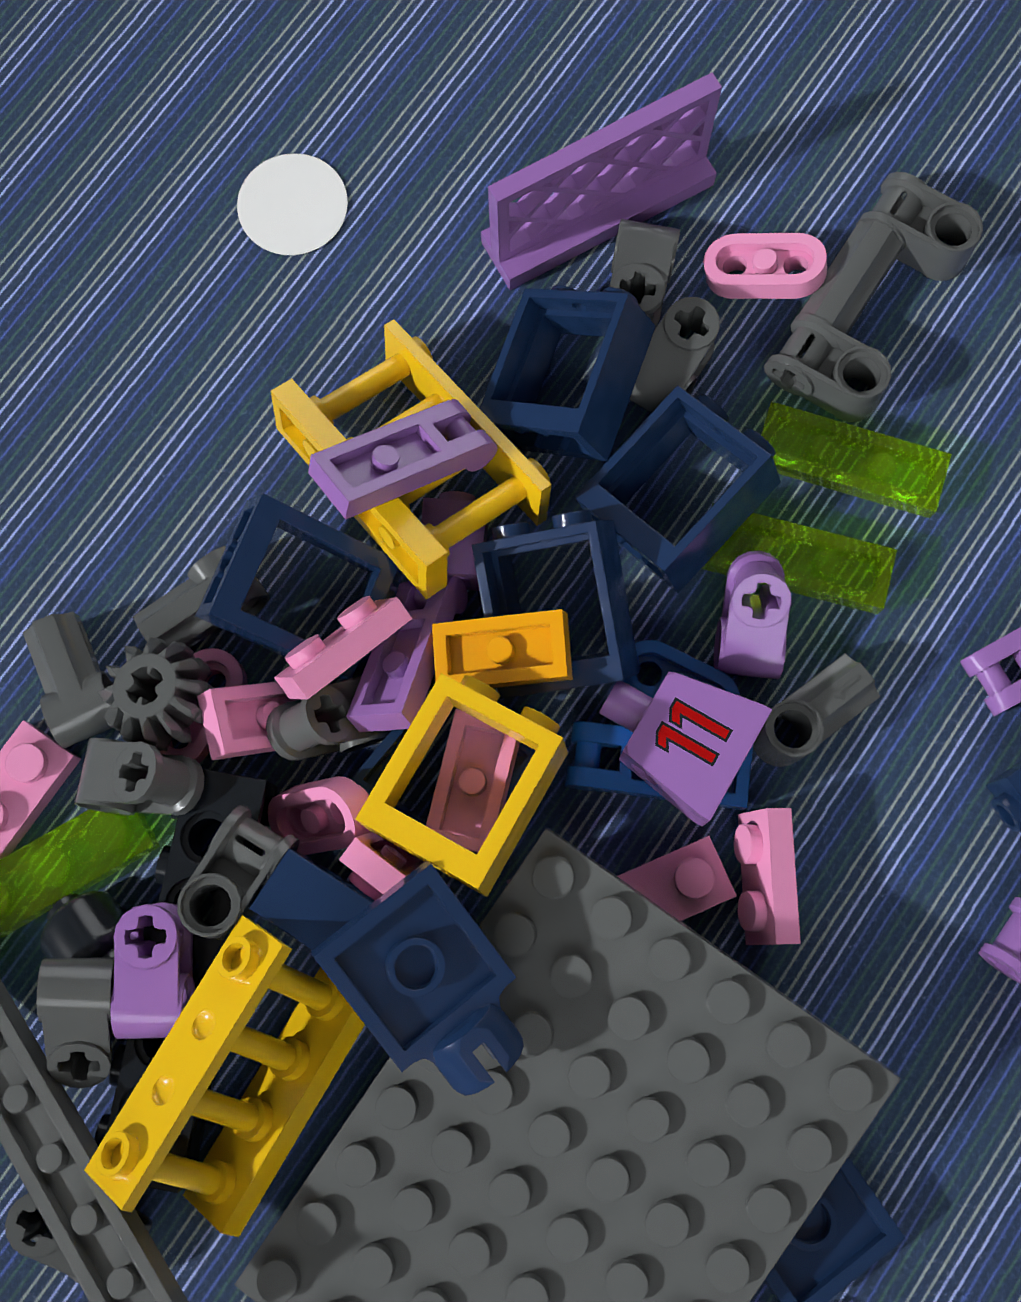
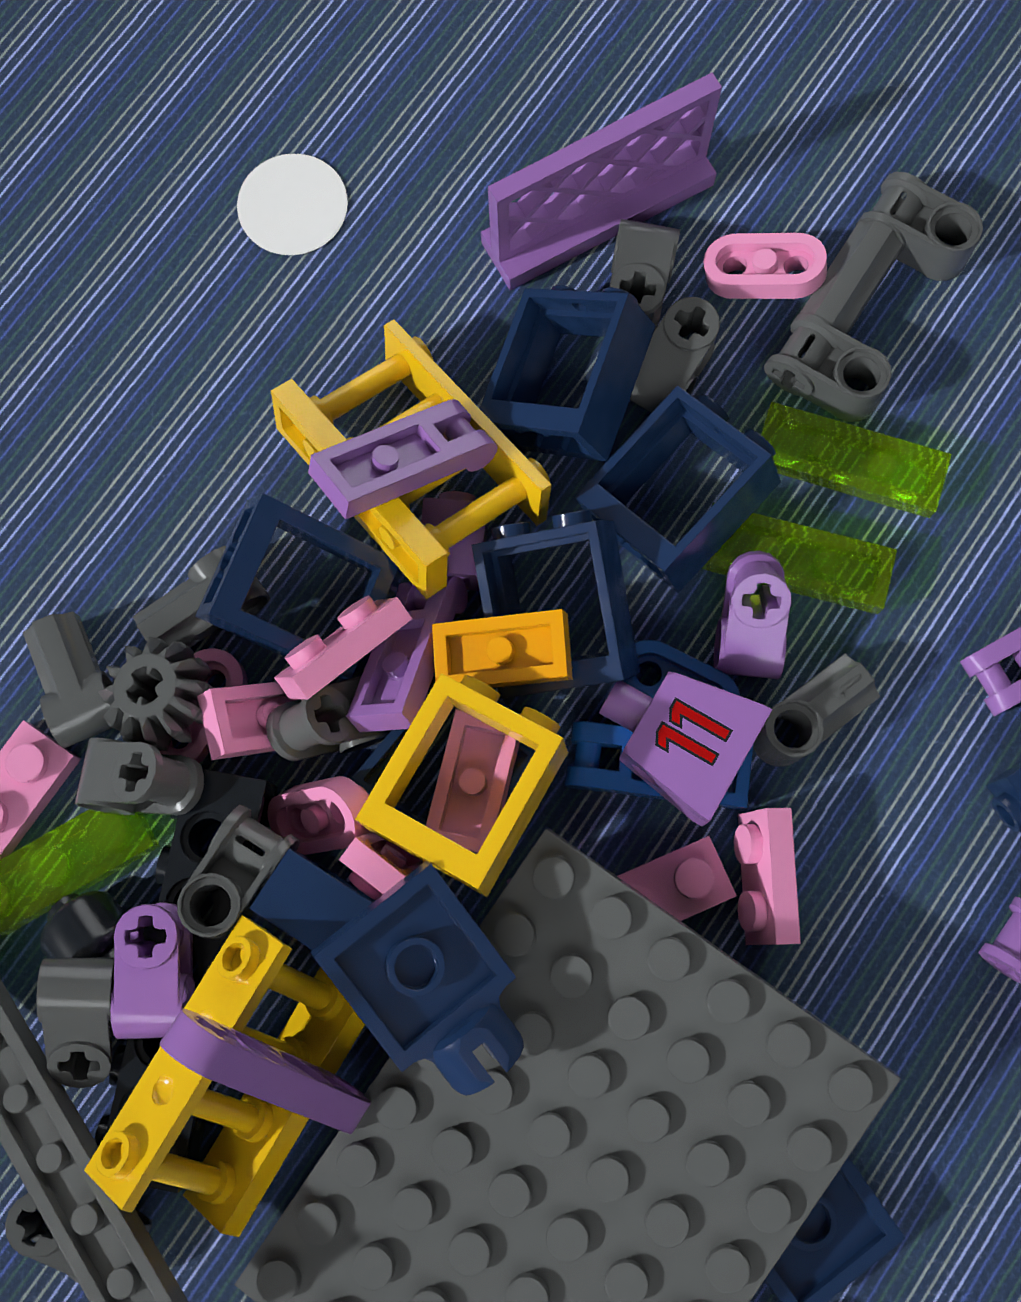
(263, 1071): none -> medium lavender beam

